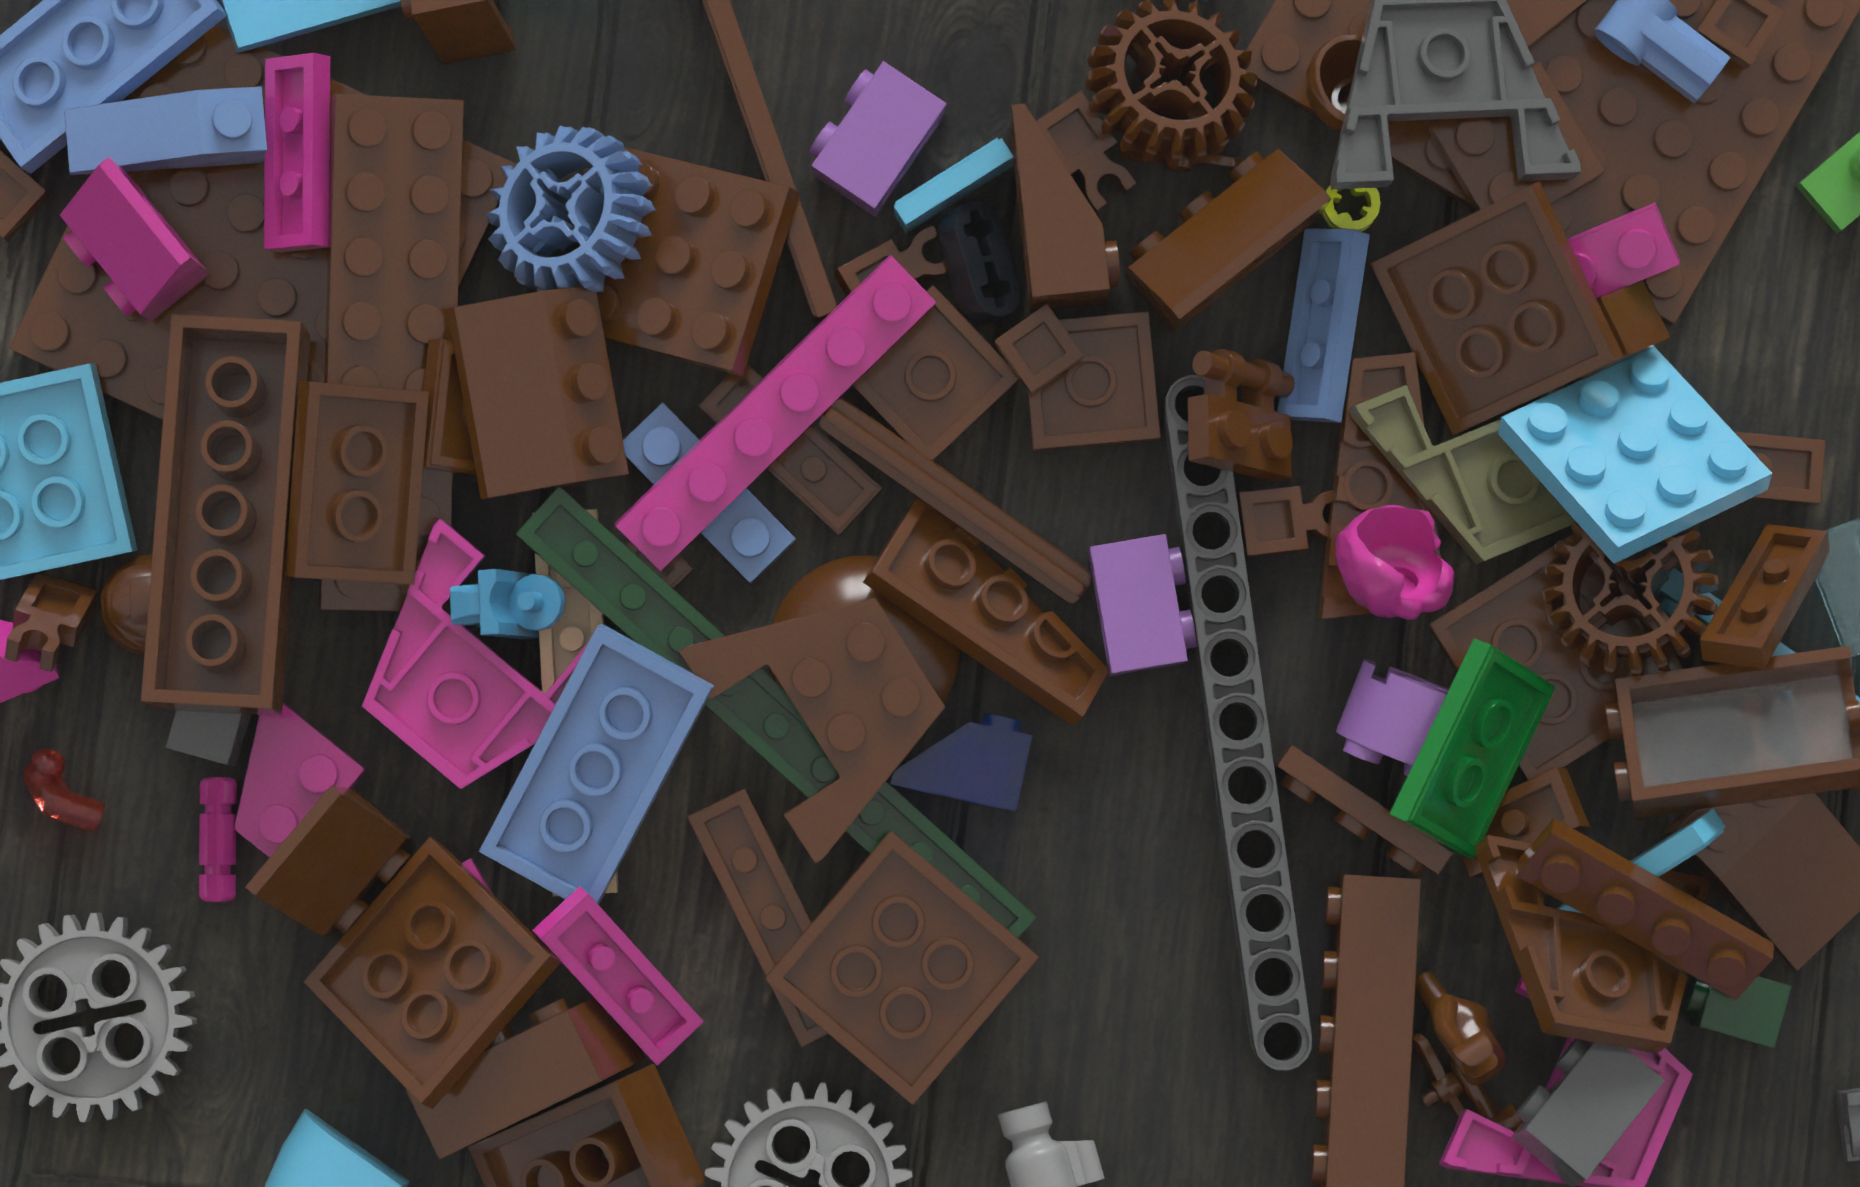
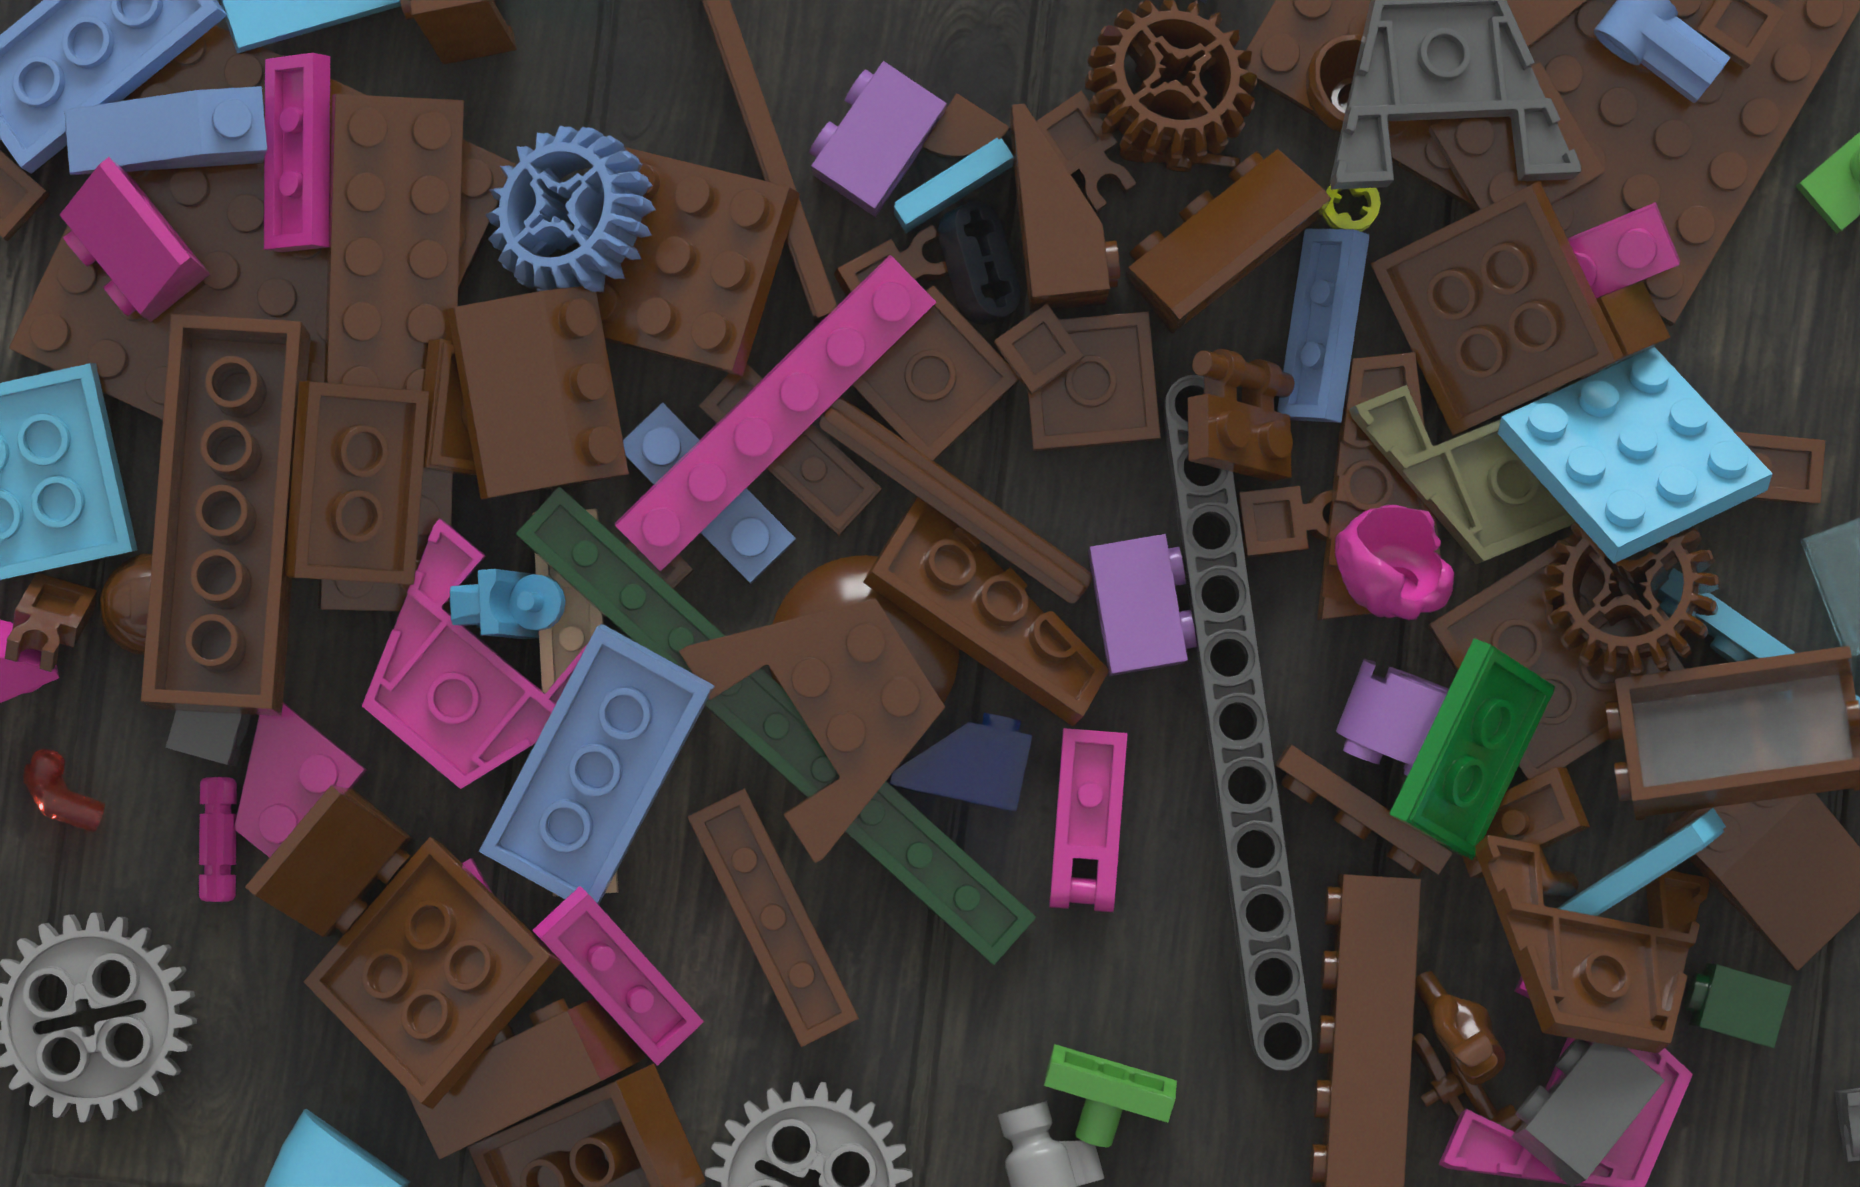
(901, 967): reddish brown plate -> none
(963, 130): none -> reddish brown tile
(1088, 817): none -> dark pink plate
(1108, 1091): none -> bright green tile
(1645, 909): reddish brown plate -> none
(1765, 596): reddish brown plate -> none

